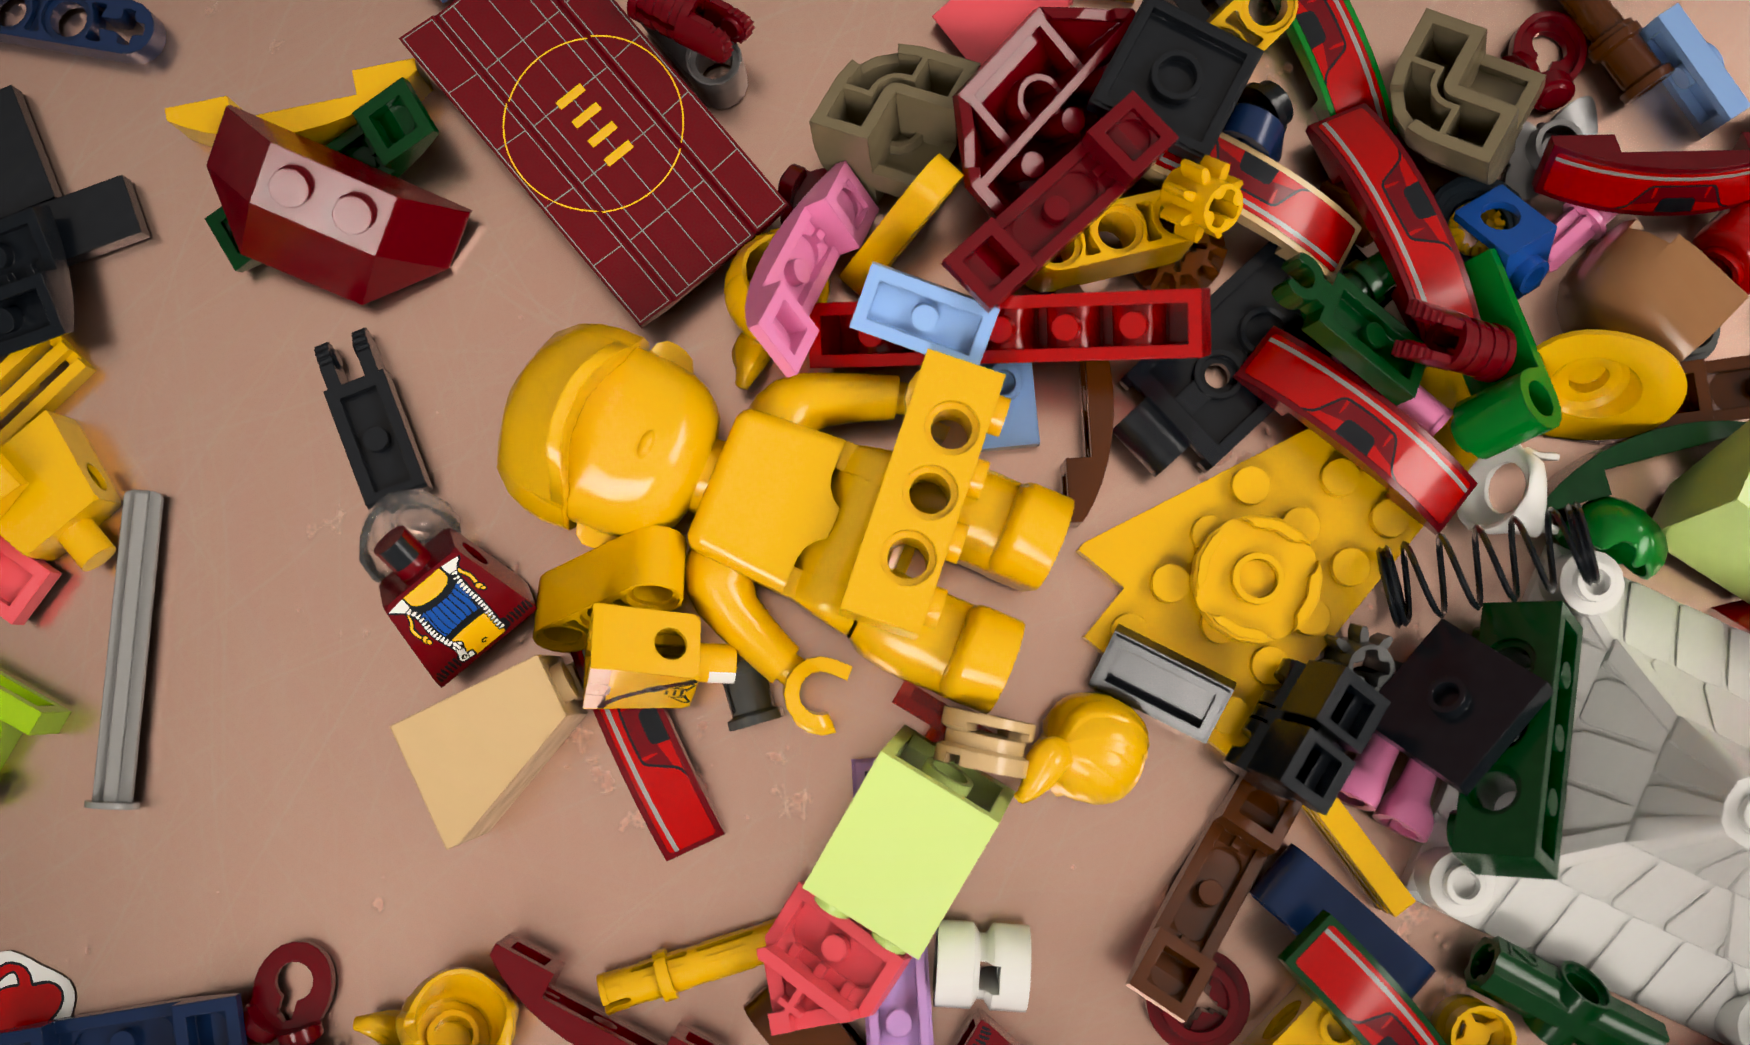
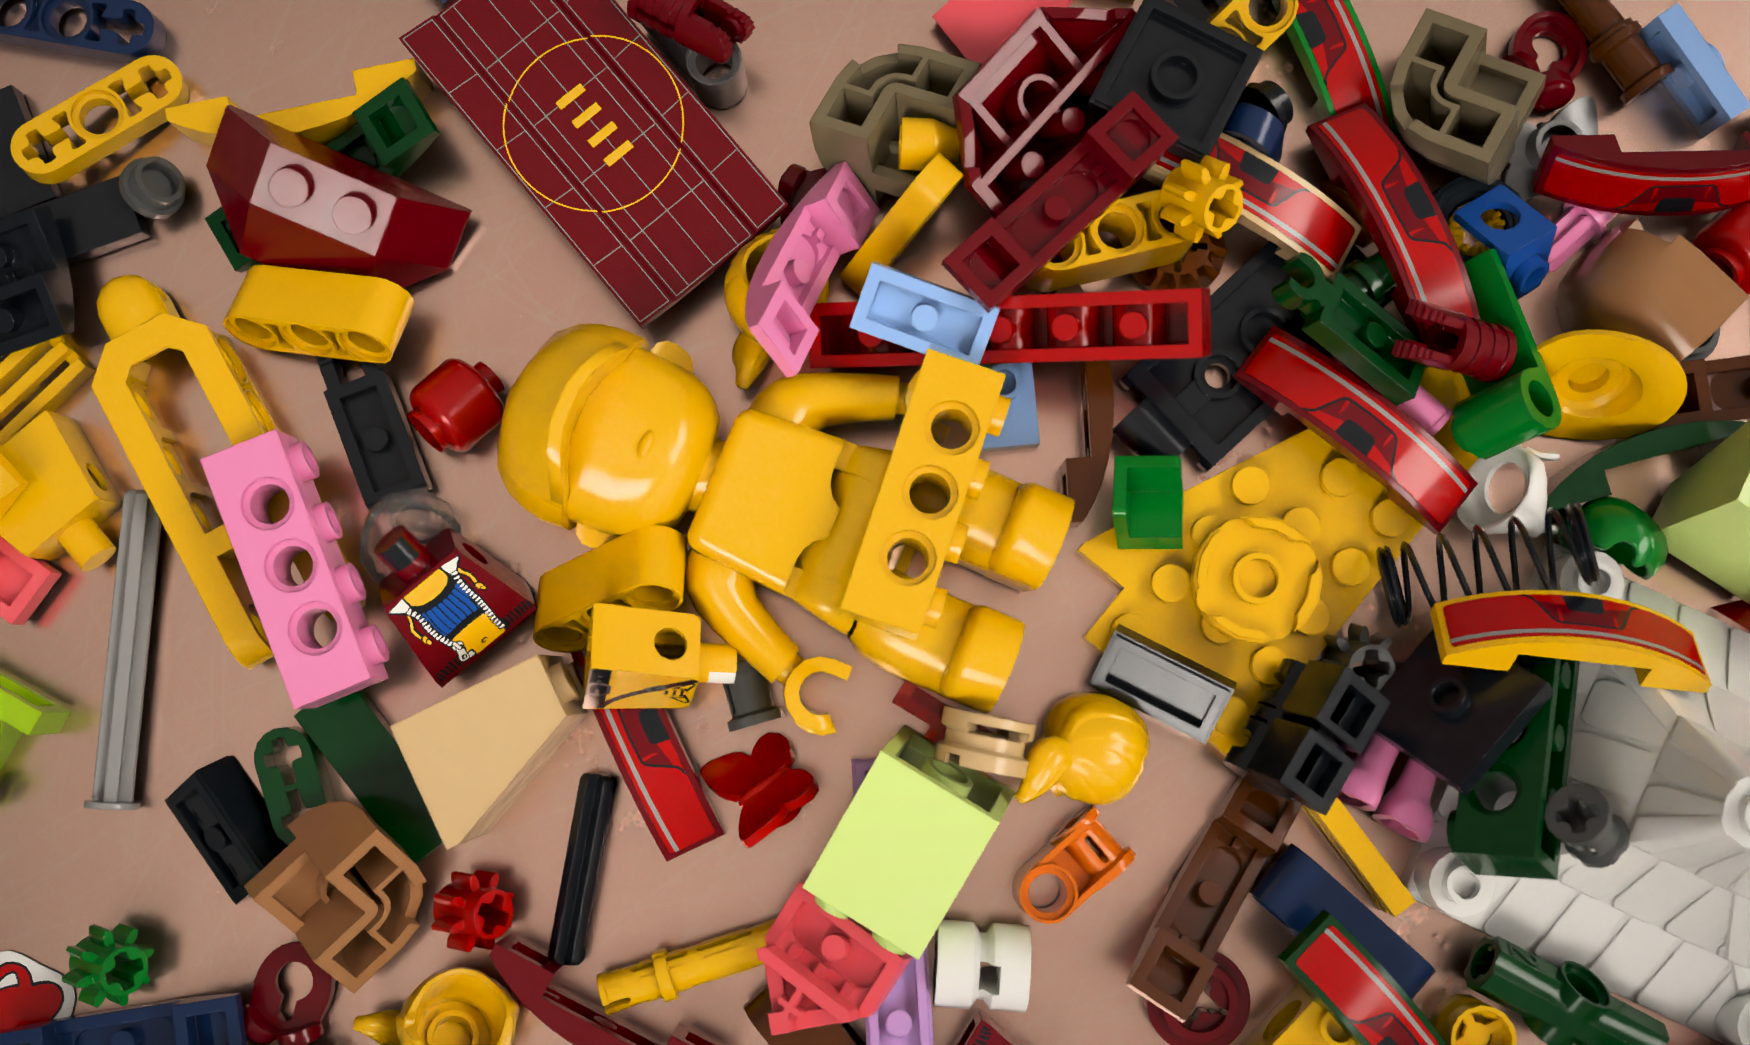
(74, 110): none -> yellow beam
(108, 965): none -> green gear
(140, 325): none -> yellow piece
(152, 187): none -> dark grey plate
(227, 823): none -> black slope
(243, 485): none -> bright pink brick
(278, 783): none -> dark green beam
(319, 313): none -> yellow beam
(343, 891): none -> medium nougat brick
(372, 765): none -> dark green tile
(456, 405): none -> red head
(472, 910): none -> red gear
(582, 869): none -> black axle
(762, 785): none -> red animal
(922, 140): none -> yellow hose
(1074, 865): none -> orange piece
(1148, 502): none -> green panel
(1568, 625): none -> slope
(1587, 826): none -> dark grey bush

